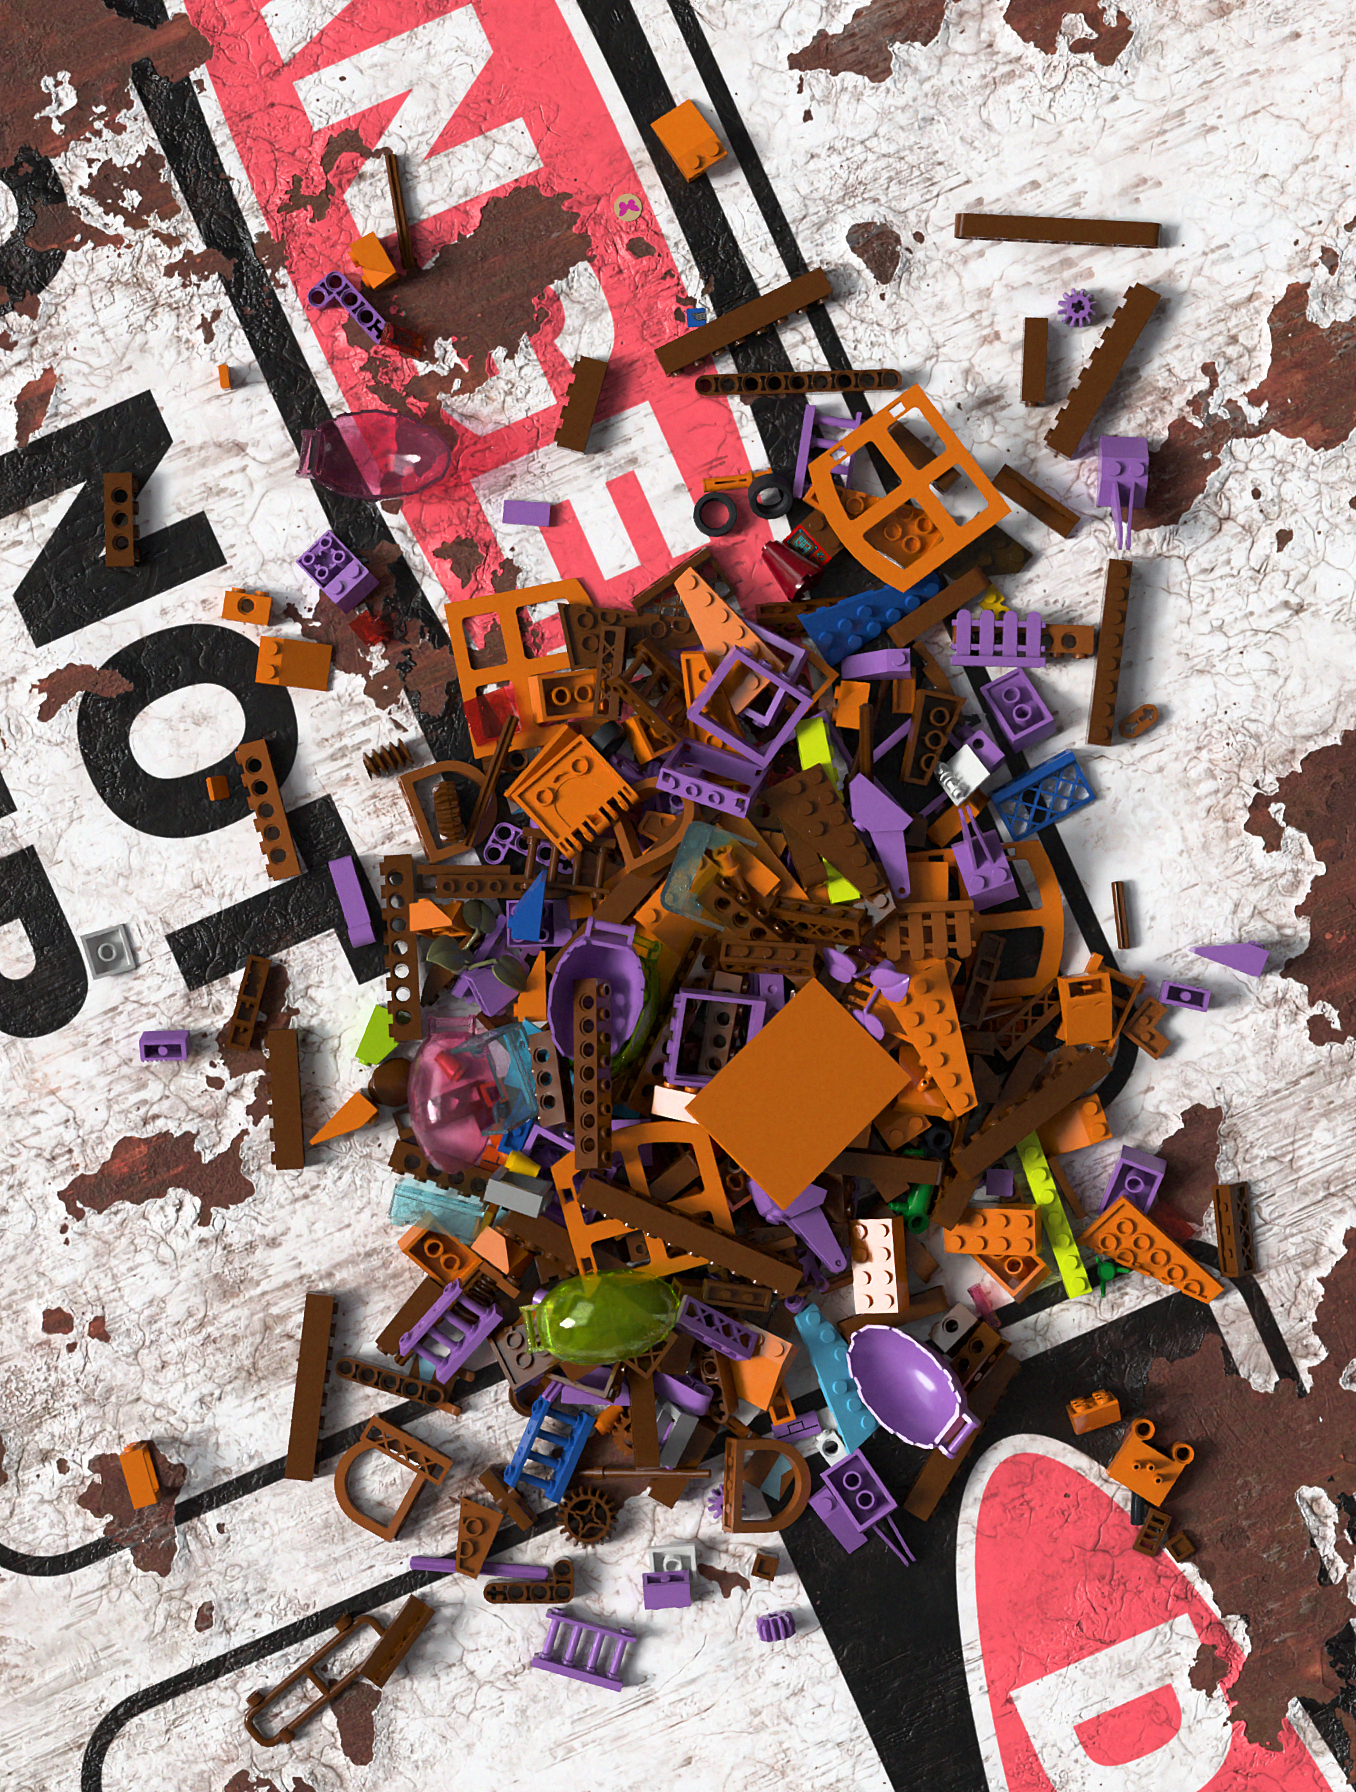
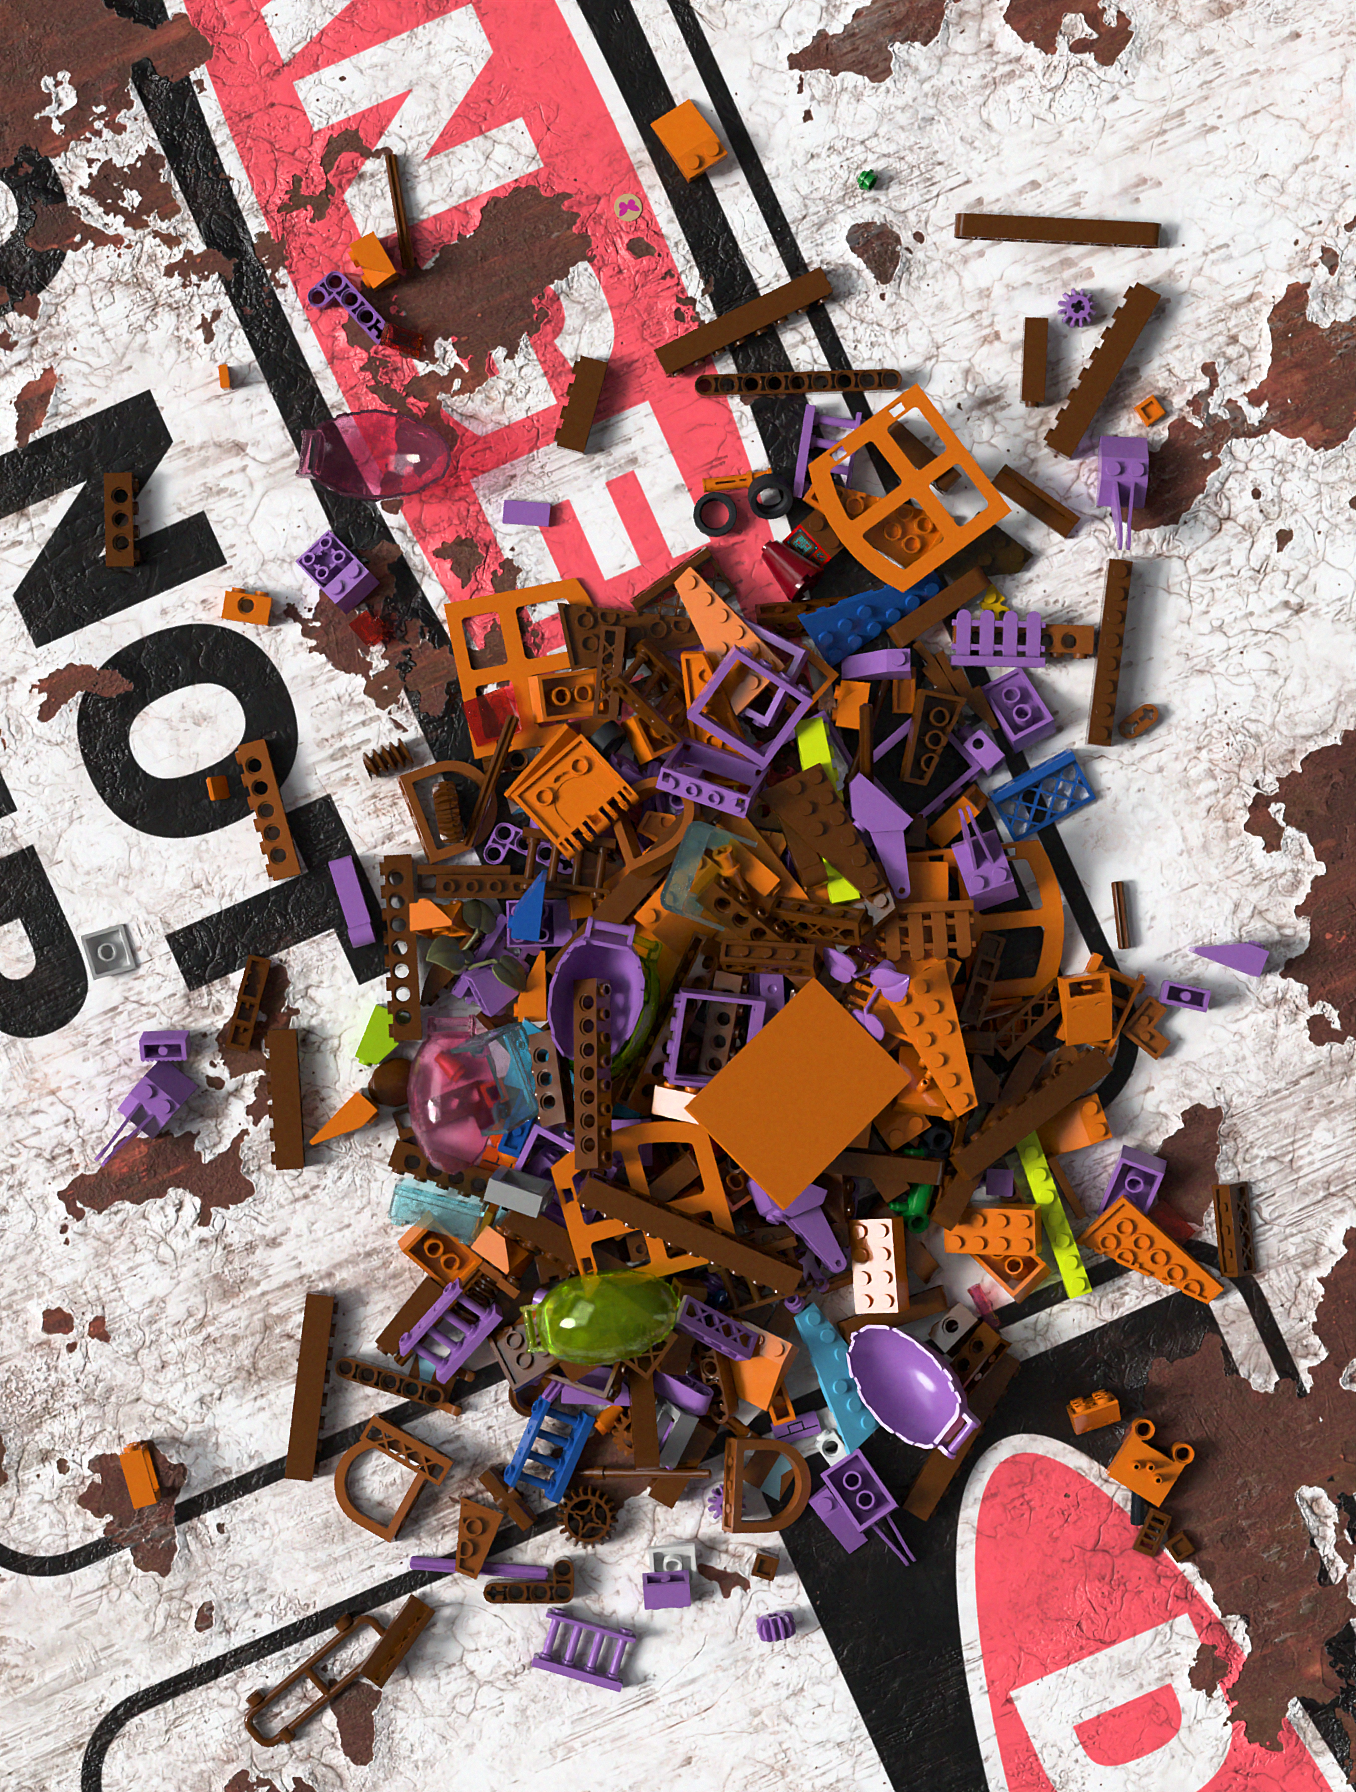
(152, 1103): none -> medium lavender slope
(293, 663): orange slope -> none
(521, 1164): yellow cone -> none
(695, 317): blue sticker -> none
(736, 1295): reddish brown tile -> none
(867, 180): none -> green plate
(961, 774): white hinge -> none
(975, 697): none -> reddish brown slope
(1107, 1272): green plant -> none
(1149, 410): none -> orange tile

